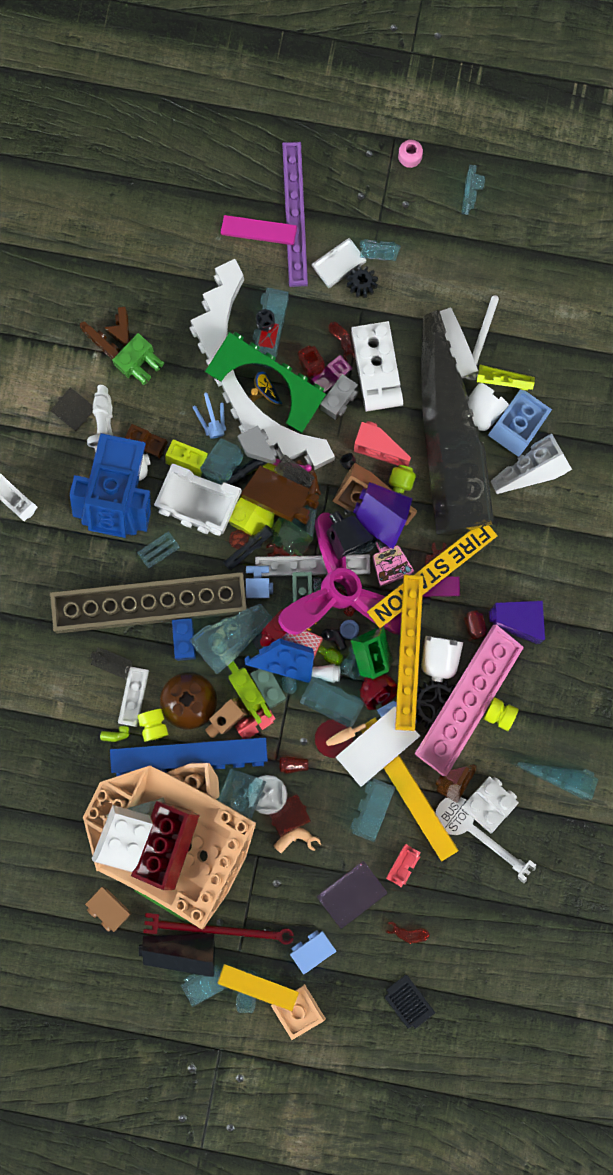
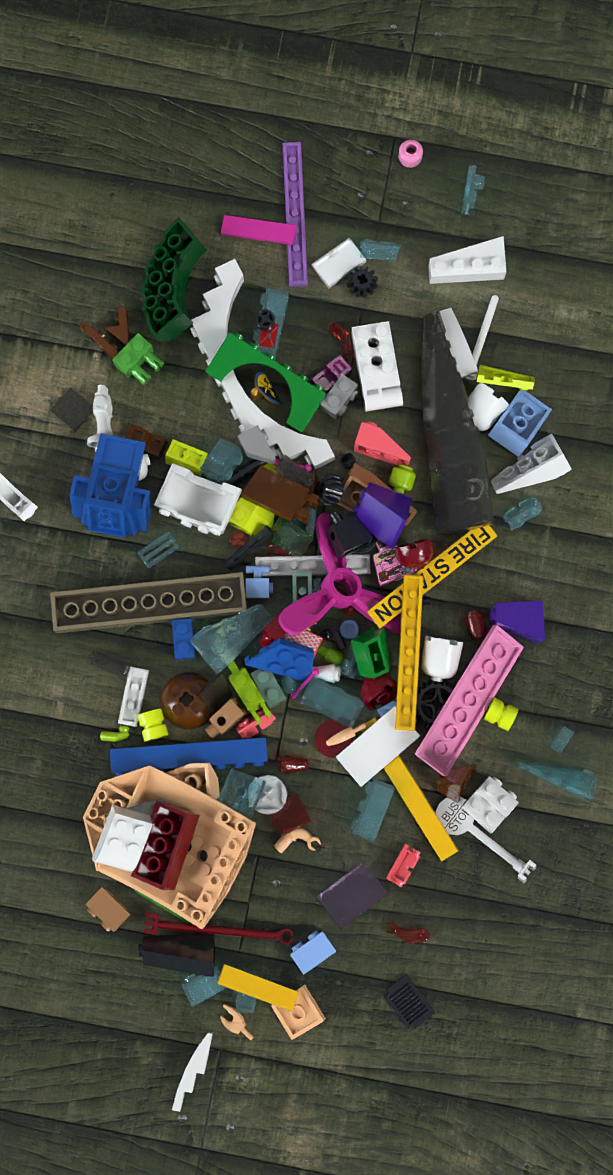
(167, 280): none -> dark green brick
(196, 1065): none -> white slope
(215, 428): light blue plant -> none
(216, 694): none -> clear smoke piece
(237, 1023): none -> light nougat hand
(311, 361): clear red brick -> none
(315, 672): none -> dark pink hinge
(330, 489): none -> black gear
(415, 554): none -> dark red cylinder
(445, 588): magenta slope -> none
(472, 263): none -> white wedge
(530, 508): none -> clear light blue hinge
(562, 739): none -> clear light blue piece

